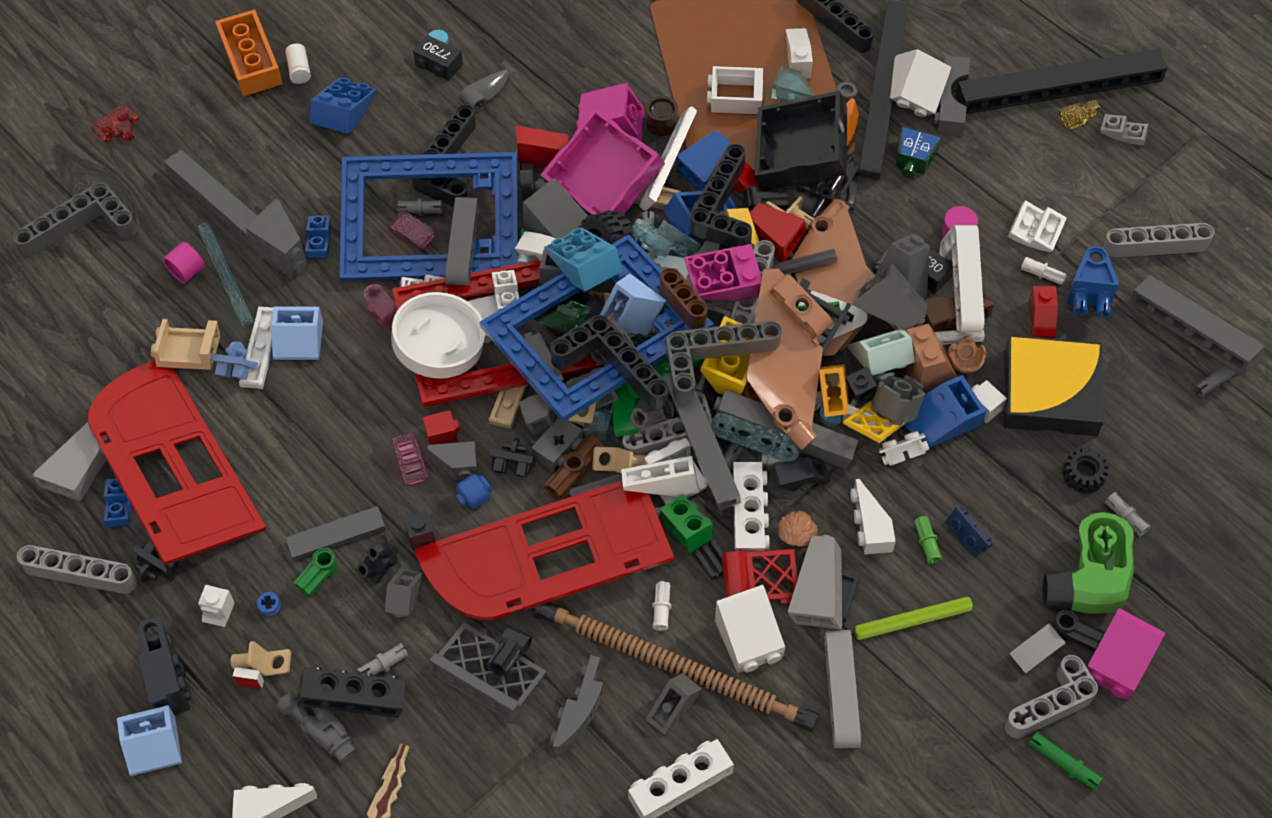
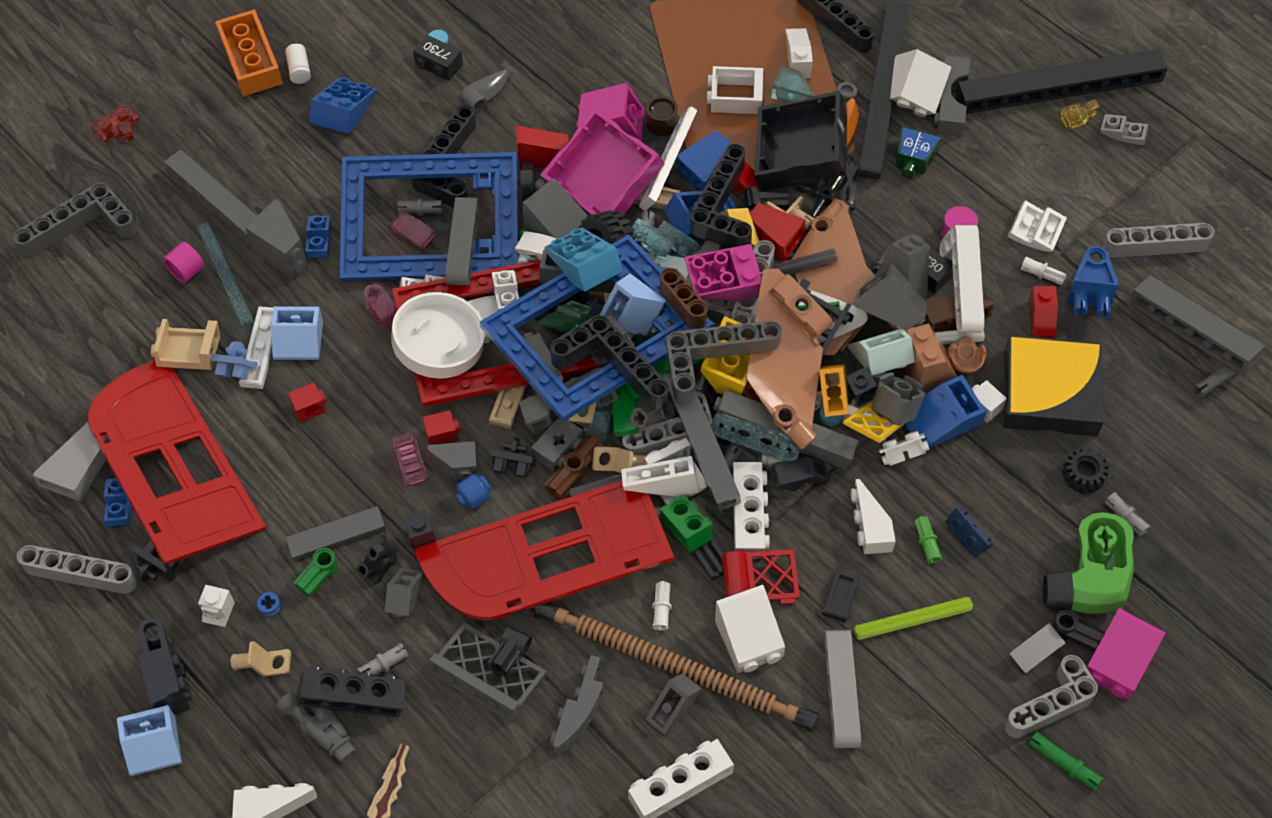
(248, 678): tile -> none
(308, 402): none -> red brick
(797, 529): nougat hair -> none
(819, 586): light grey slope -> none

